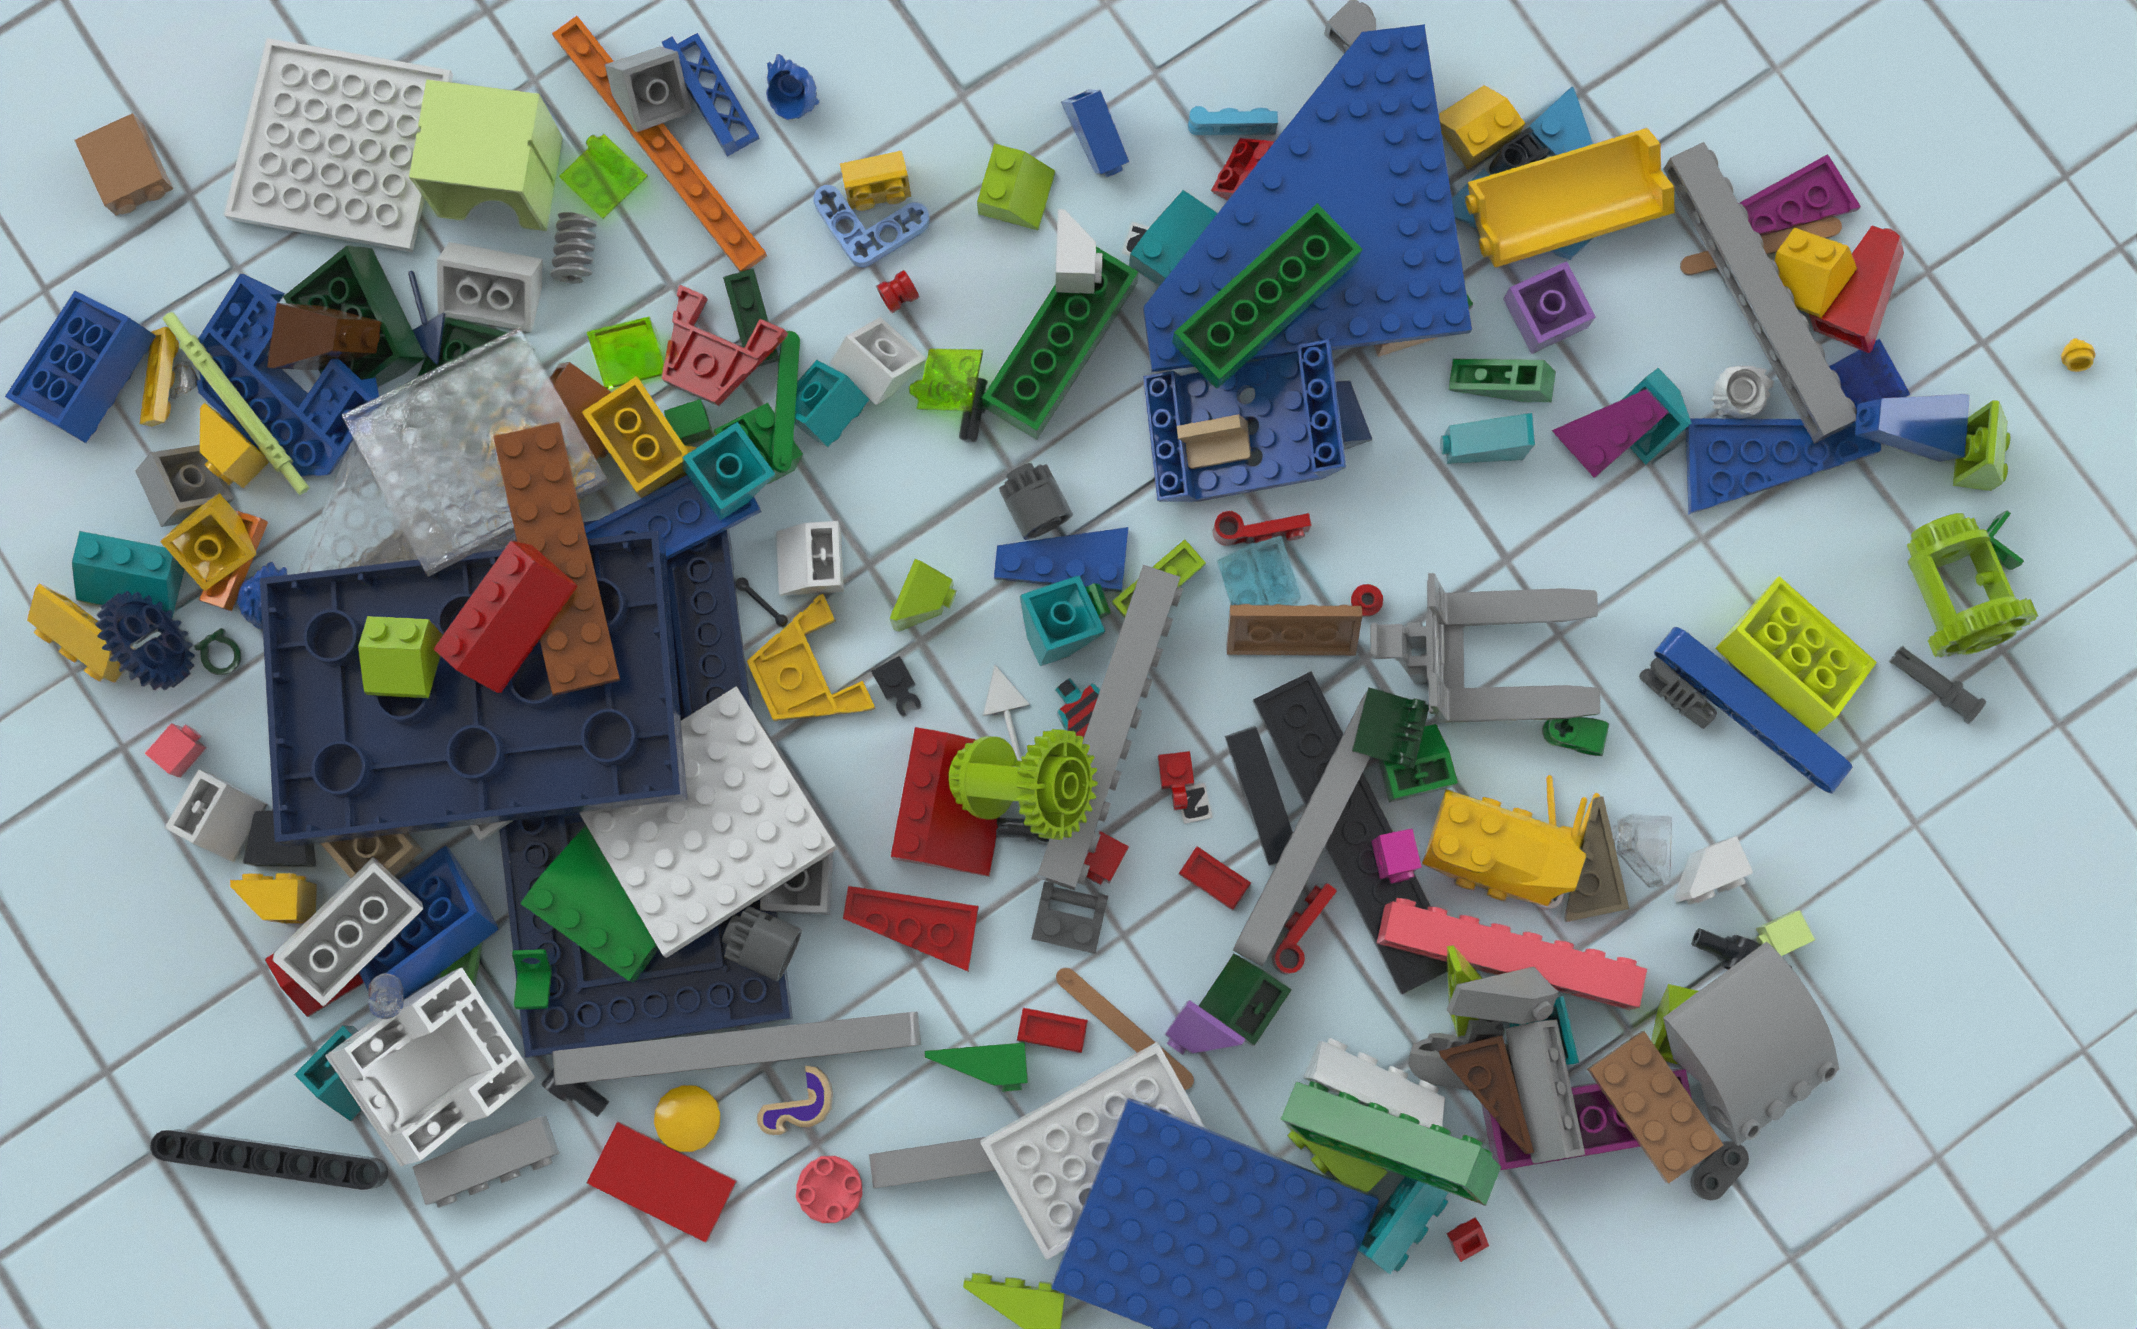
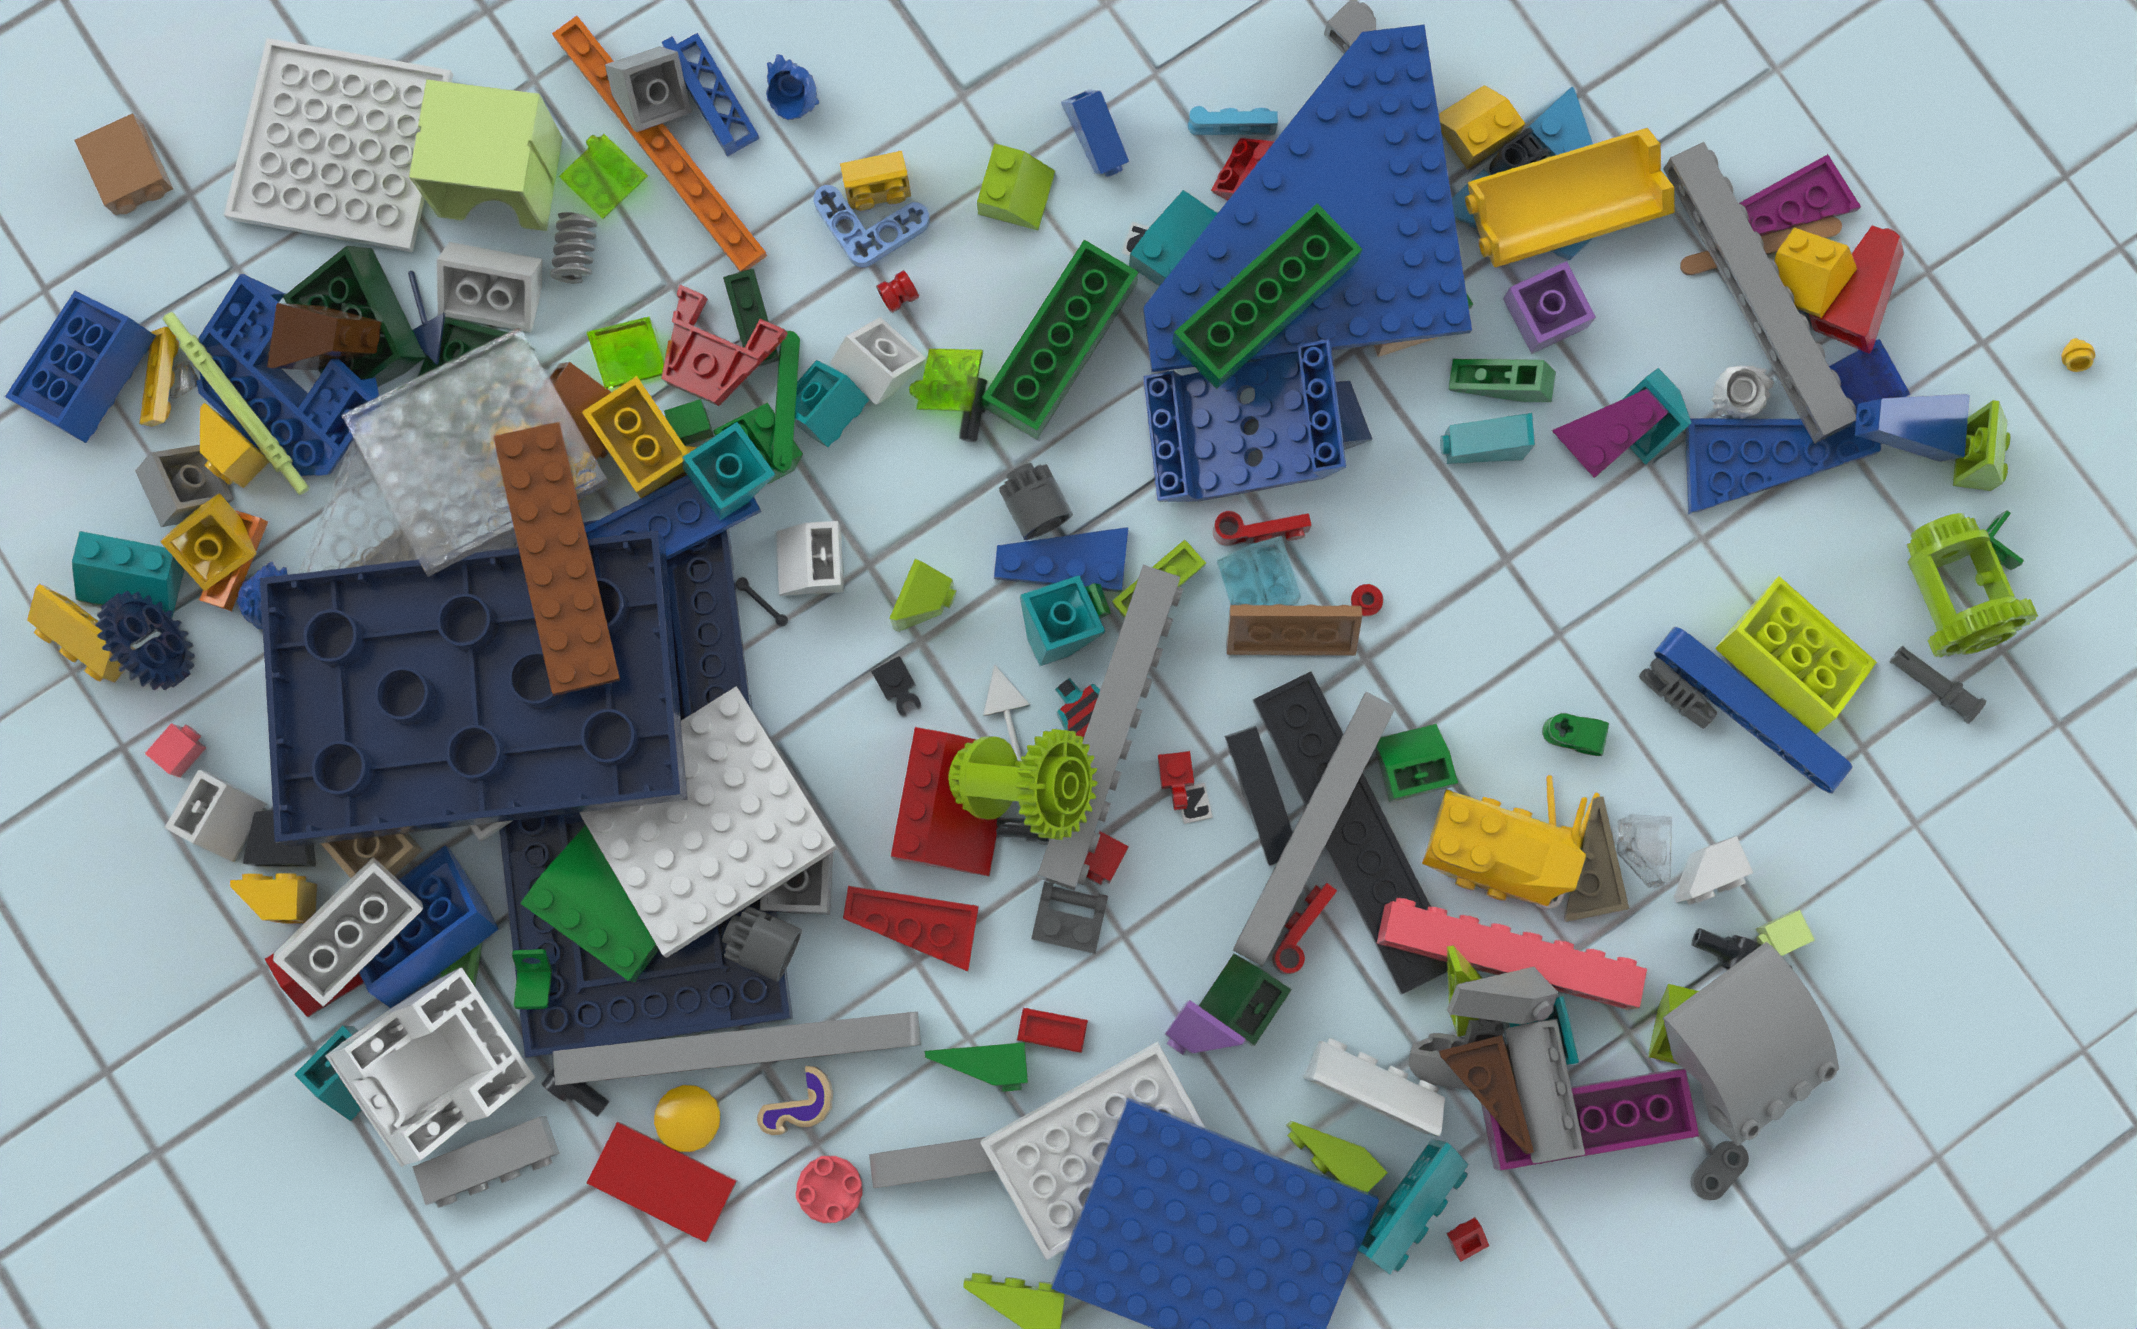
(204, 650): dark green piece -> none
(253, 1159): black beam -> none
(385, 996): clear brick -> none
(398, 656): lime slope -> none
(505, 616): red slope -> none
(792, 678): yellow wing -> none
(1076, 257): white slope -> none
(1115, 1019): medium nougat piece -> none
(1214, 878): red tile -> none
(1216, 441): tan panel -> none
(1391, 727): dark green hinge -> none
(1392, 1141): brick -> none
(1396, 855): dark pink brick -> none
(1444, 658): light grey piece -> none
(1655, 1107): medium nougat plate -> none

